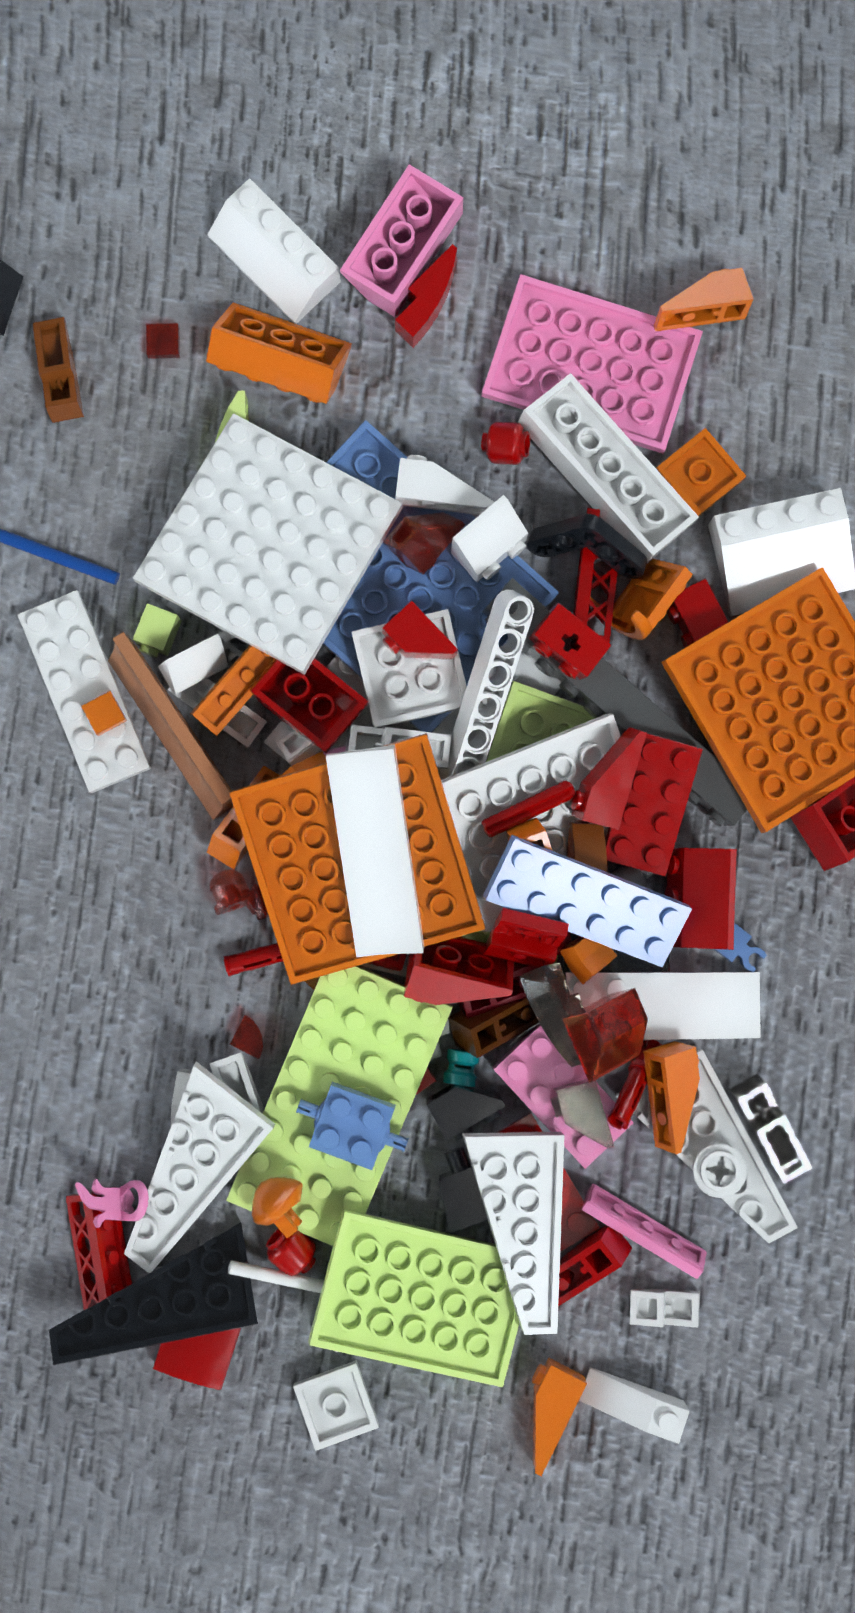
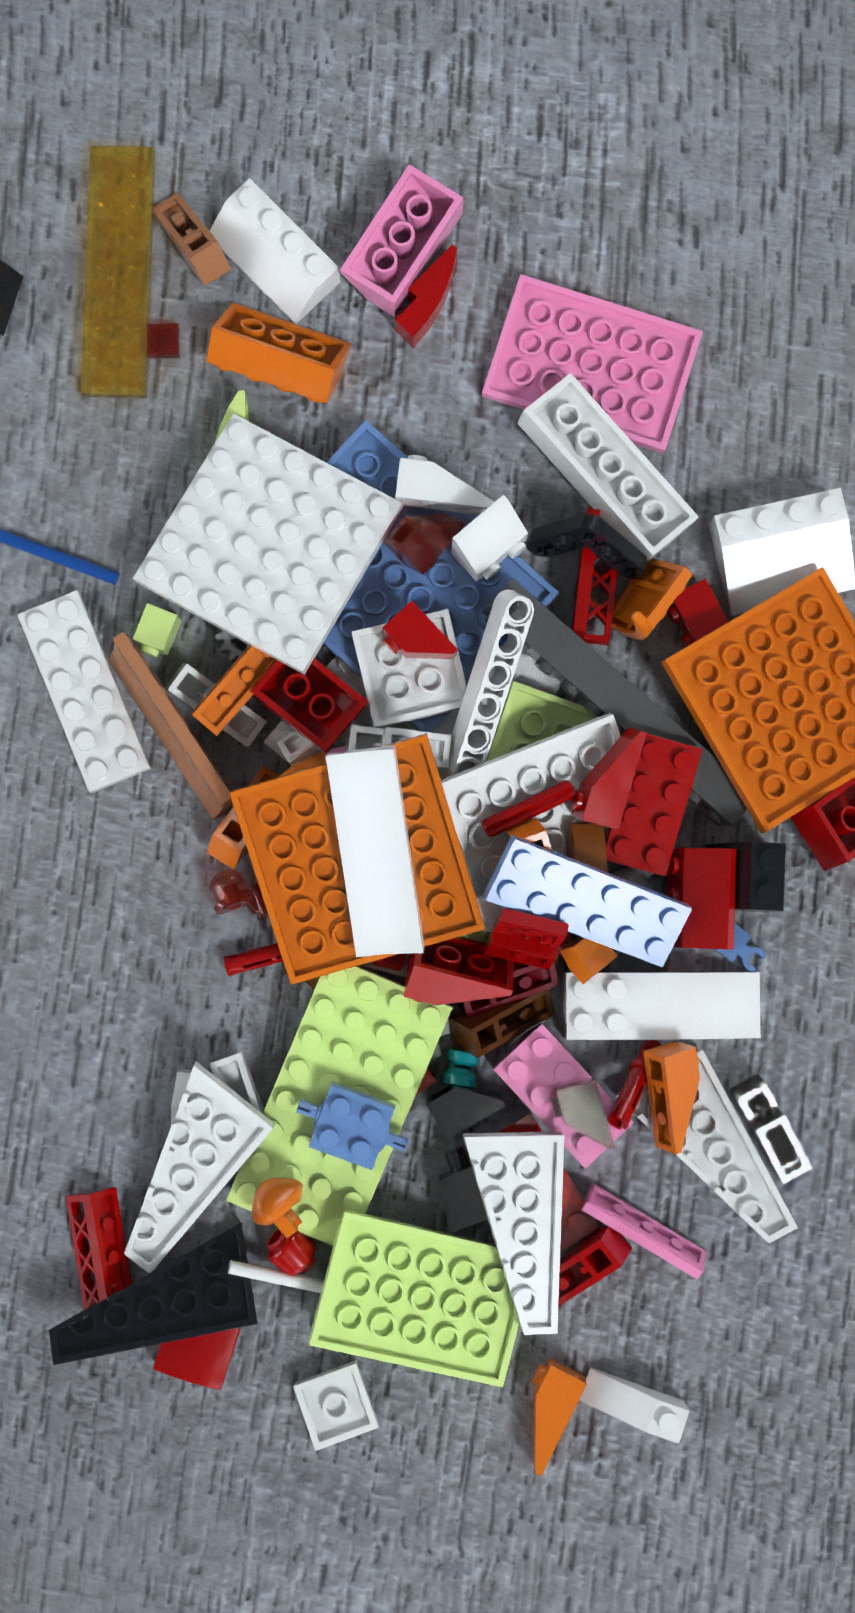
(57, 370): dark orange slope -> none
(104, 713): orange tile -> none
(115, 1202): bright pink piece -> none
(118, 272): none -> clear yellow plate
(192, 239): none -> nougat slope
(194, 664): white slope -> none
(248, 1038): clear red tile -> none
(506, 443): red head -> none
(551, 1003): clear smoke slope -> none
(586, 643): red brick -> none
(608, 1032): clear red slope -> none
(664, 1307): white slope -> none
(701, 472): orange plate -> none
(713, 299): orange slope -> none
(728, 1183): white gear -> none
(758, 875): none -> black slope

